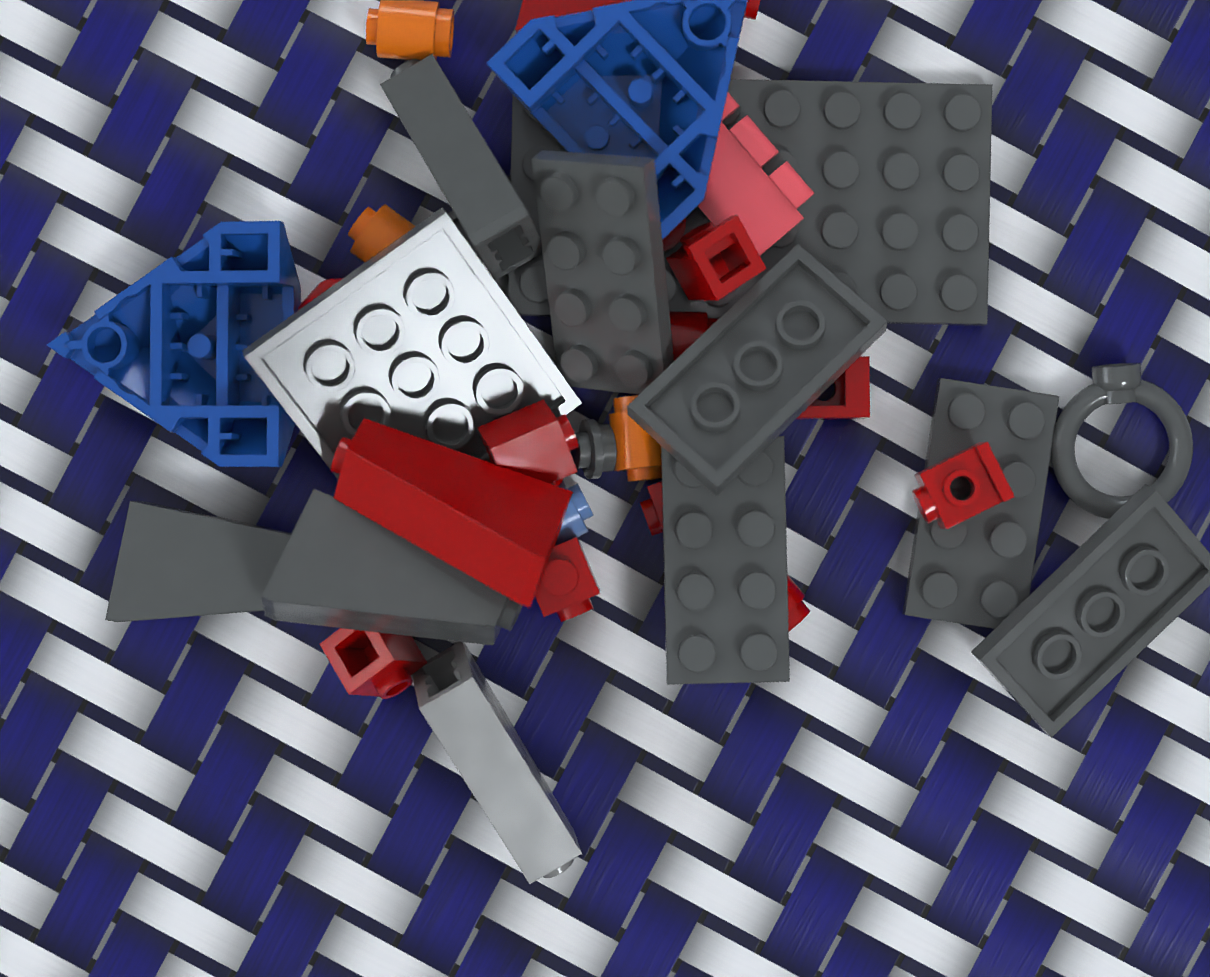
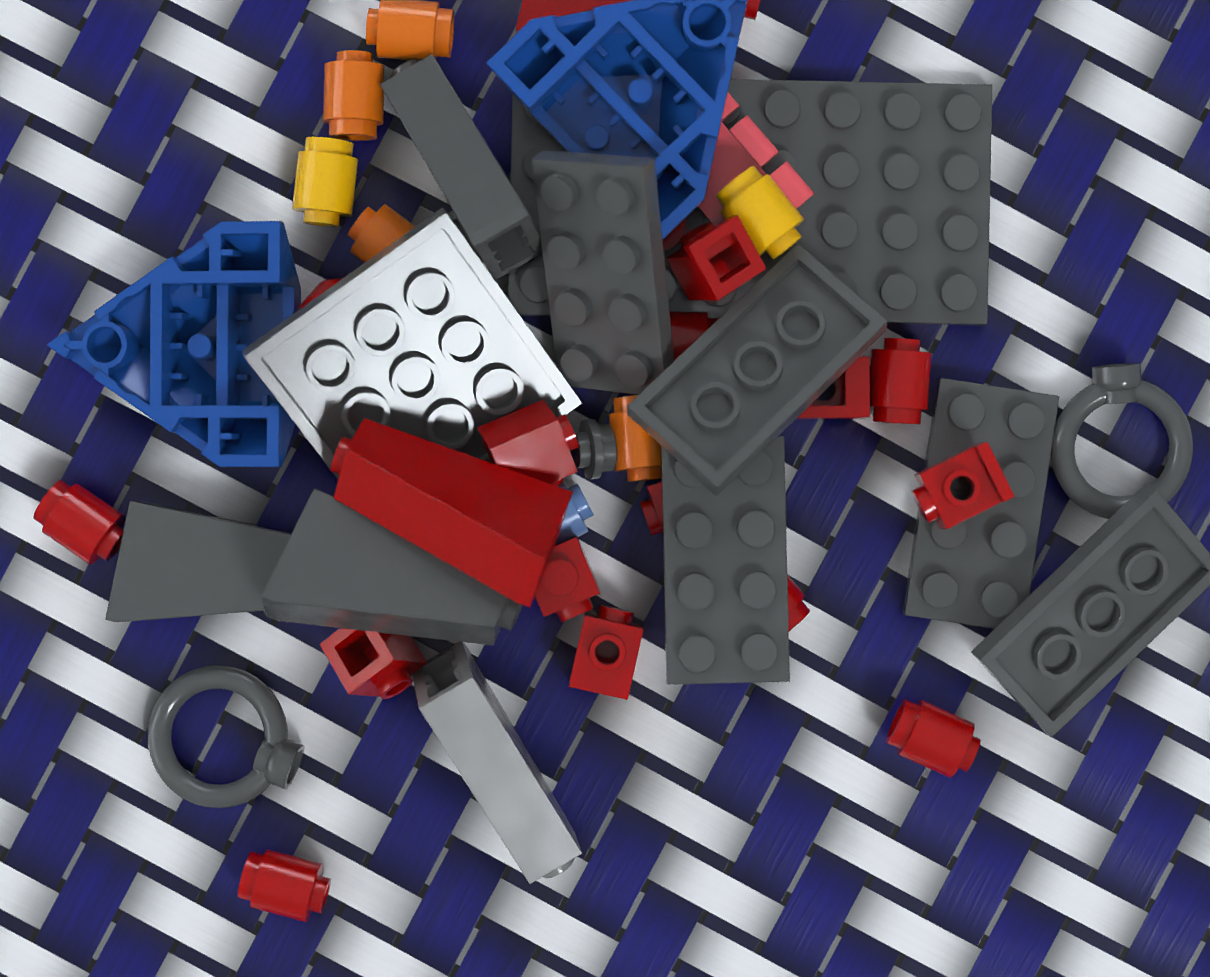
(80, 522): none -> red brick
(275, 759): none -> dark grey piece
(284, 884): none -> red brick
(325, 181): none -> yellow brick
(353, 96): none -> orange brick
(607, 652): none -> red brick
(762, 210): none -> yellow brick
(899, 381): none -> red brick
(933, 737): none -> red brick

